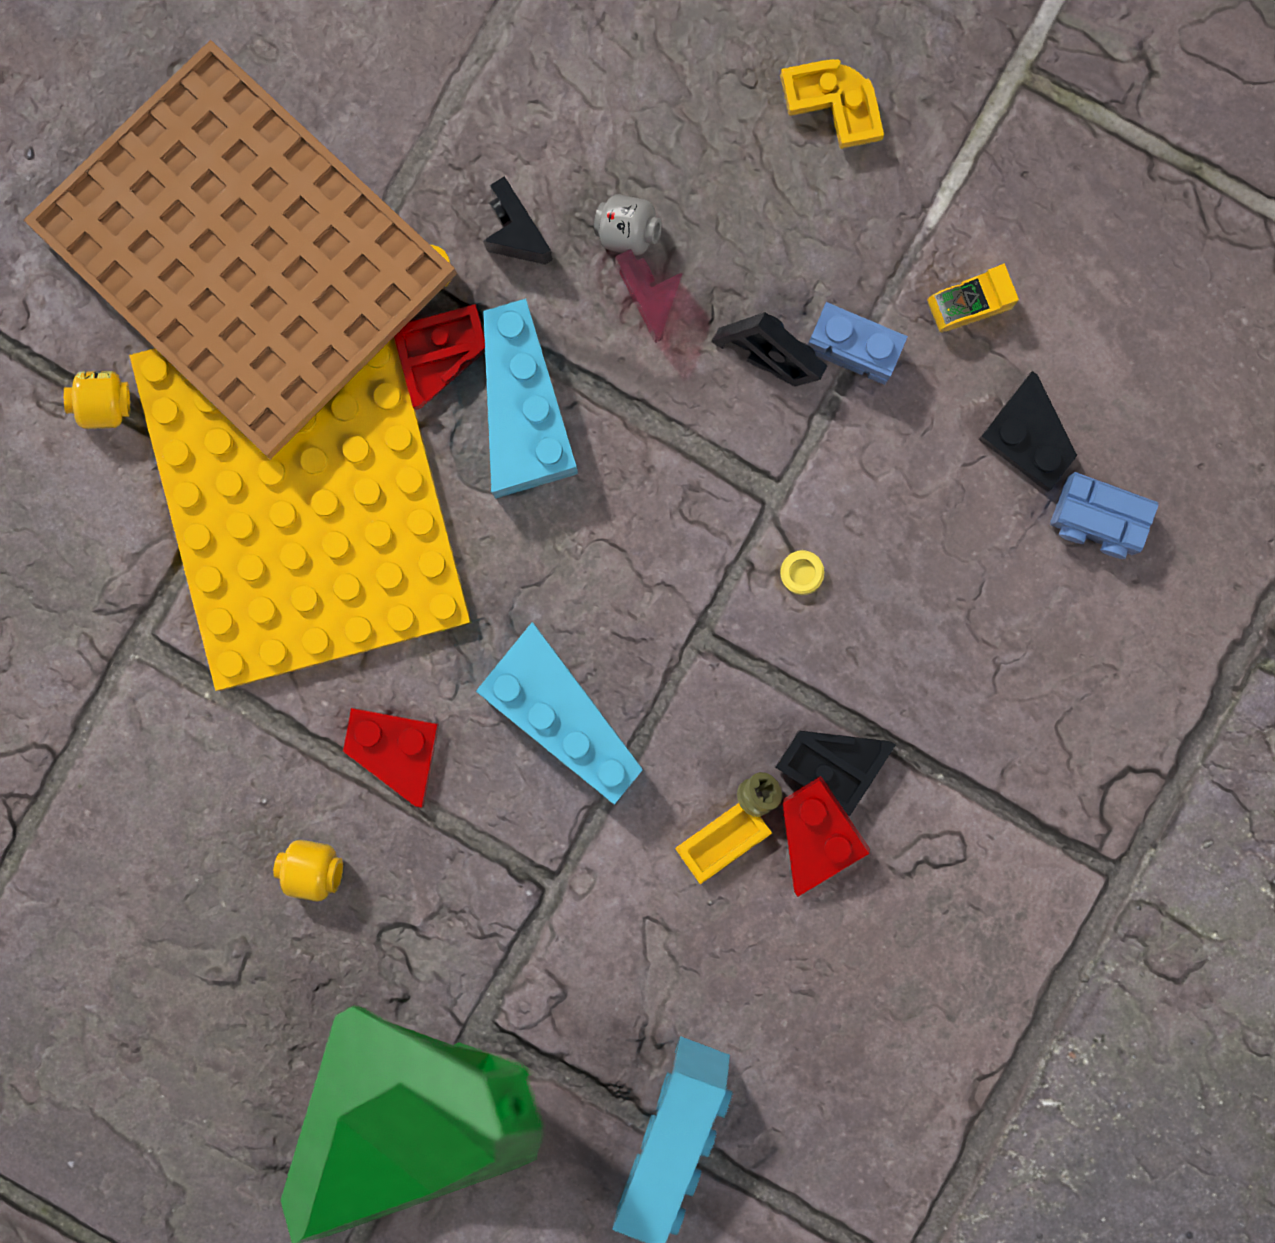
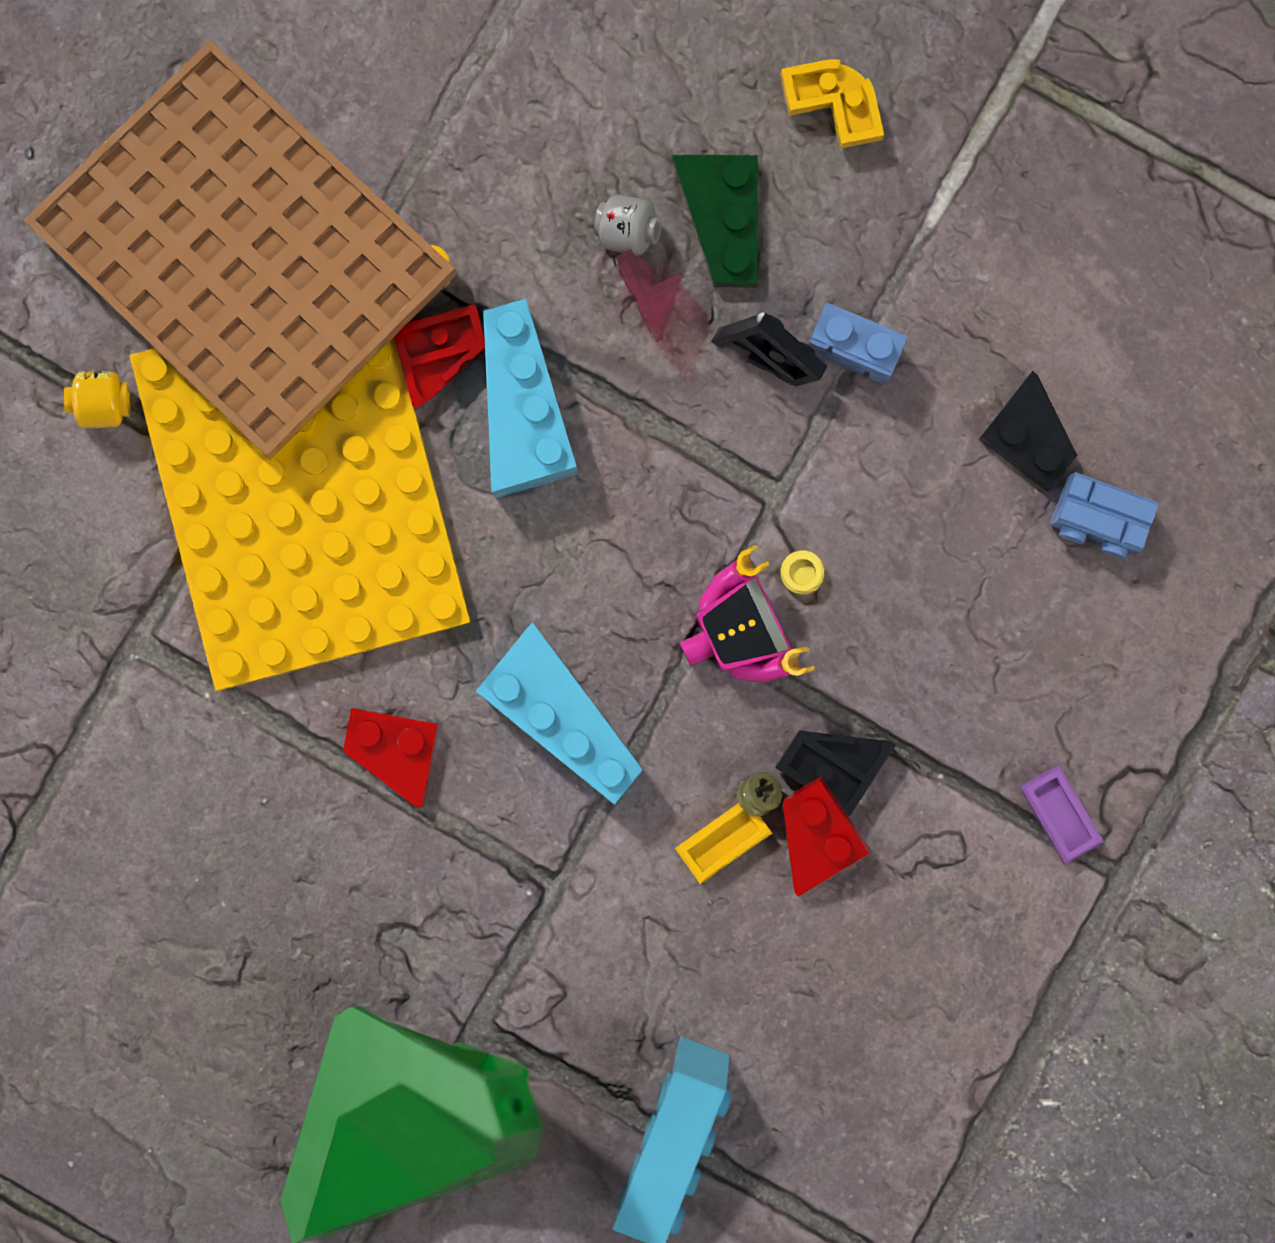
(308, 870): yellow head -> none
(520, 237): black slope -> none
(724, 211): none -> dark green wing
(742, 627): none -> torso
(973, 299): leg -> none
(1061, 814): none -> medium lavender tile

